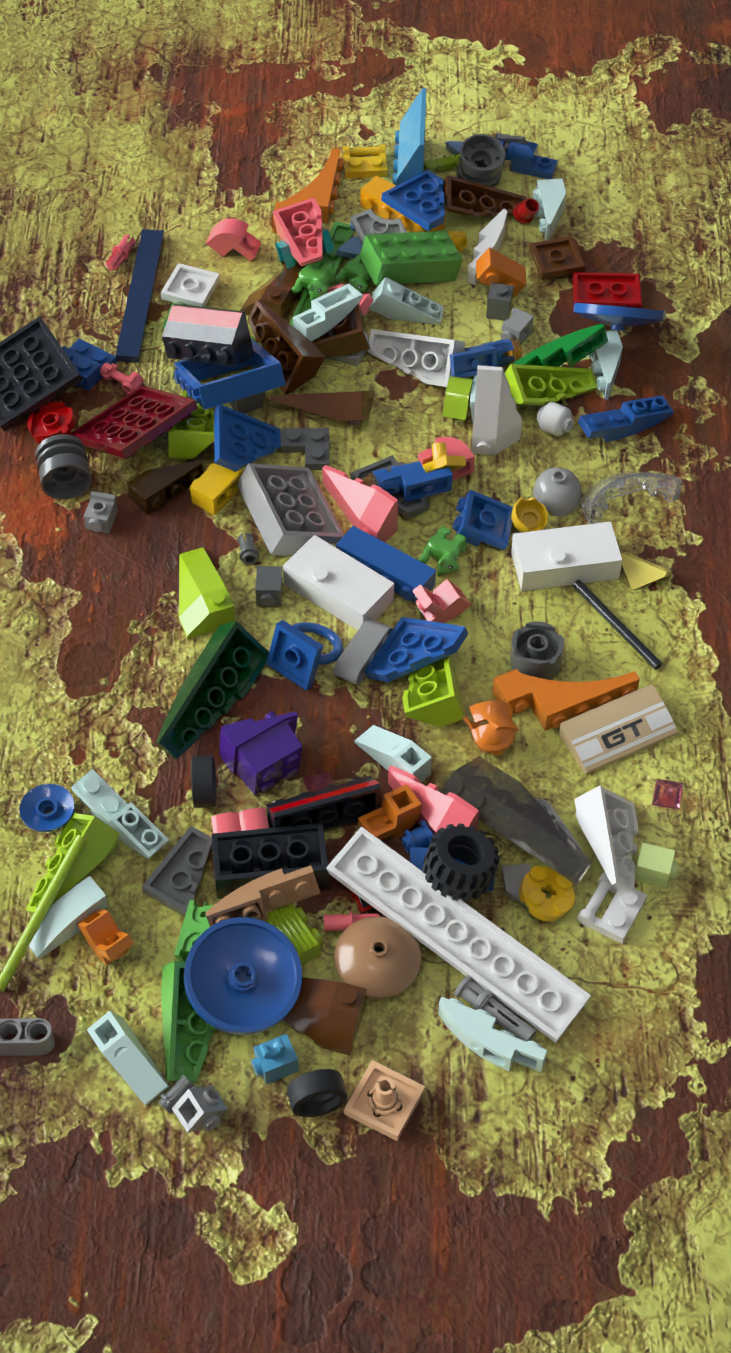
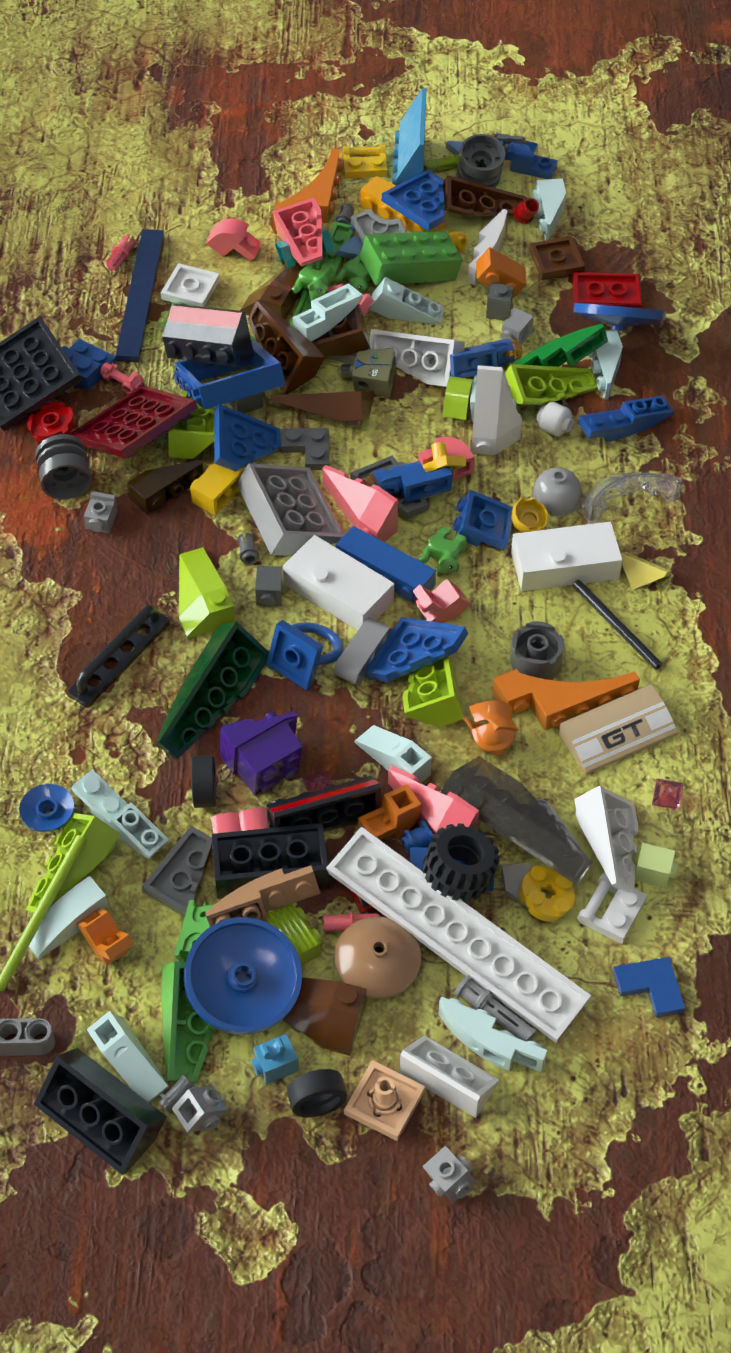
(99, 1110): none -> black slope
(146, 618): none -> black piece
(345, 214): none -> dark grey pin
(372, 371): none -> olive torso
(447, 1075): none -> white slope
(449, 1175): none -> light grey brick
(655, 978): none -> blue tile

